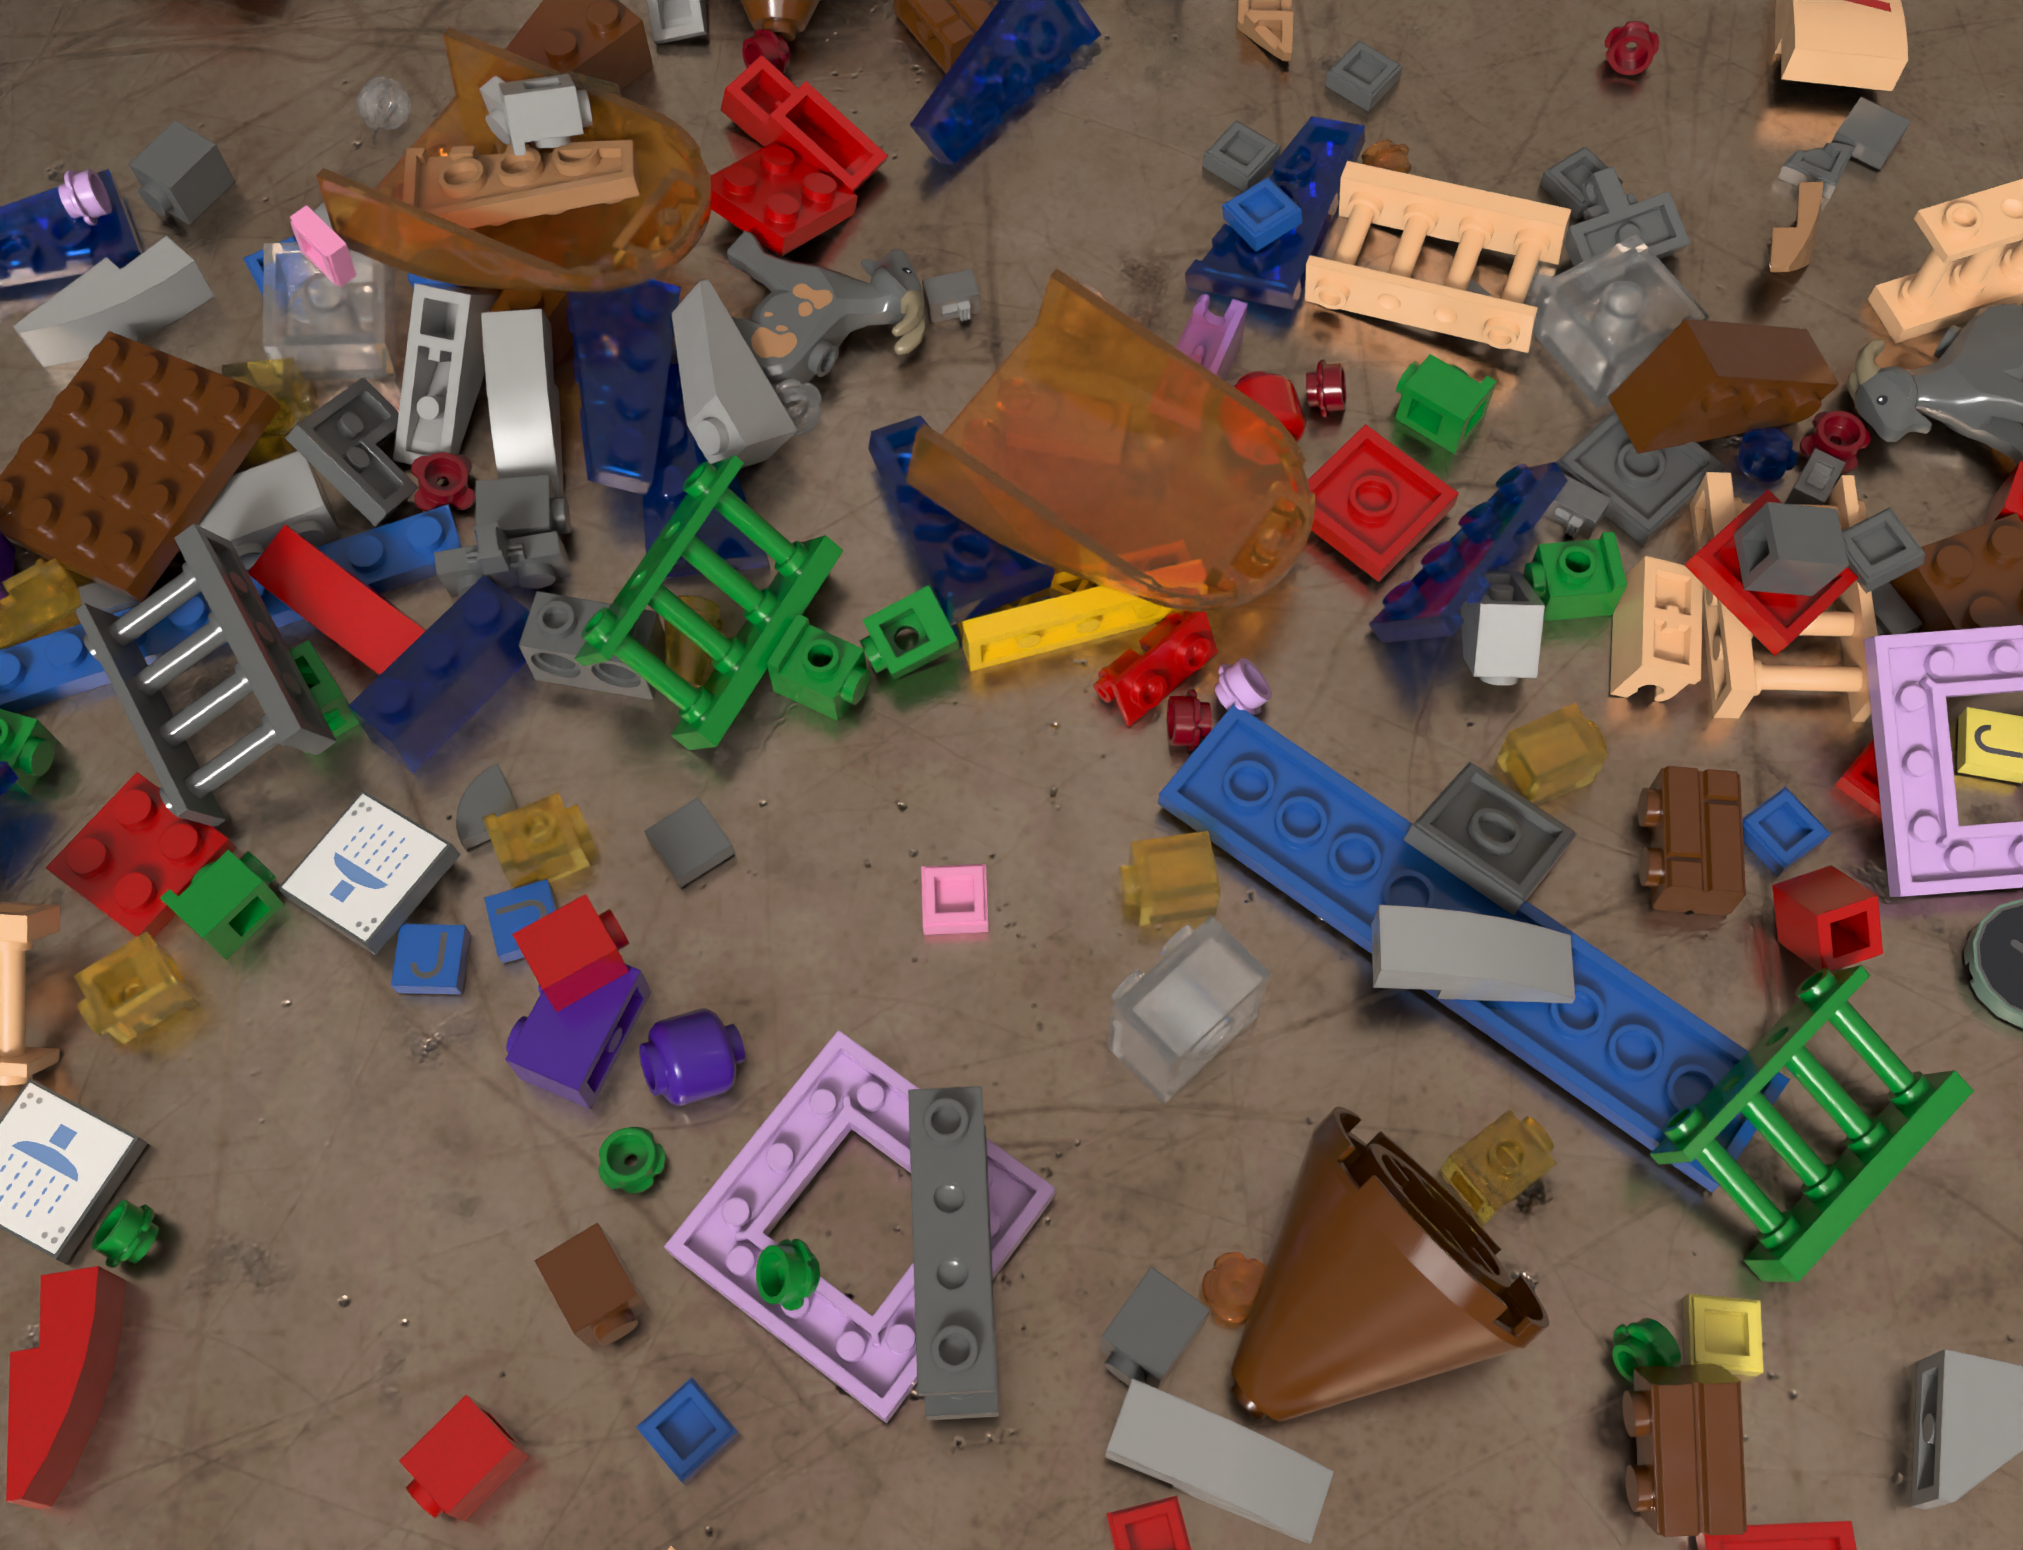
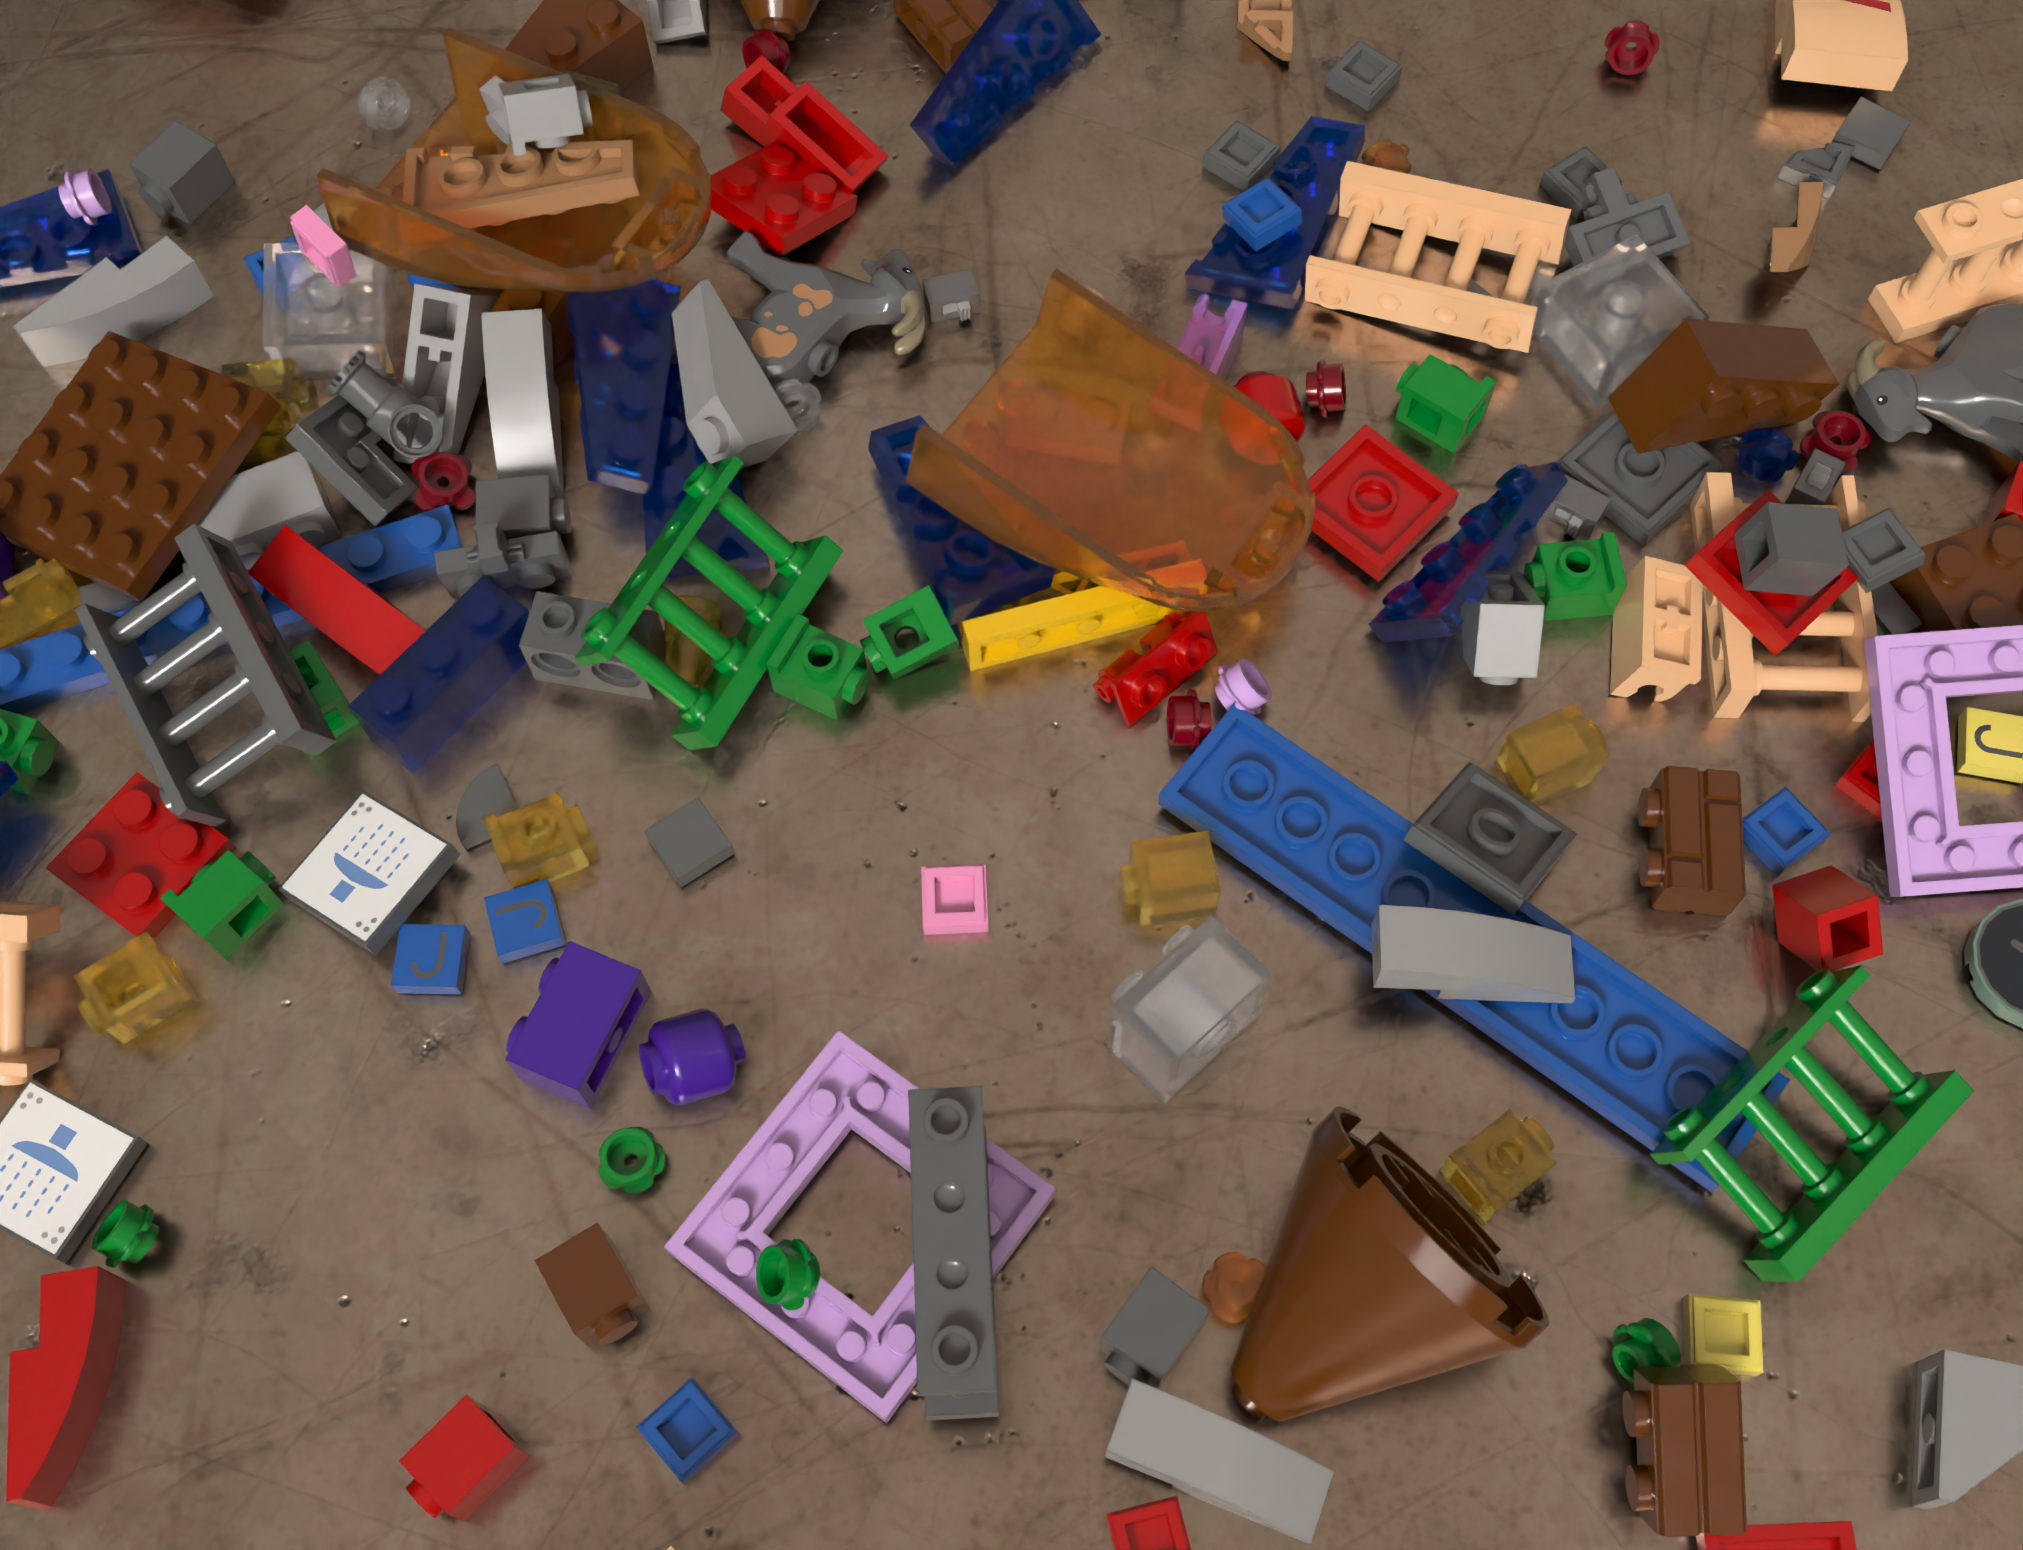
(383, 404): none -> dark grey connector
(573, 951): red brick -> none

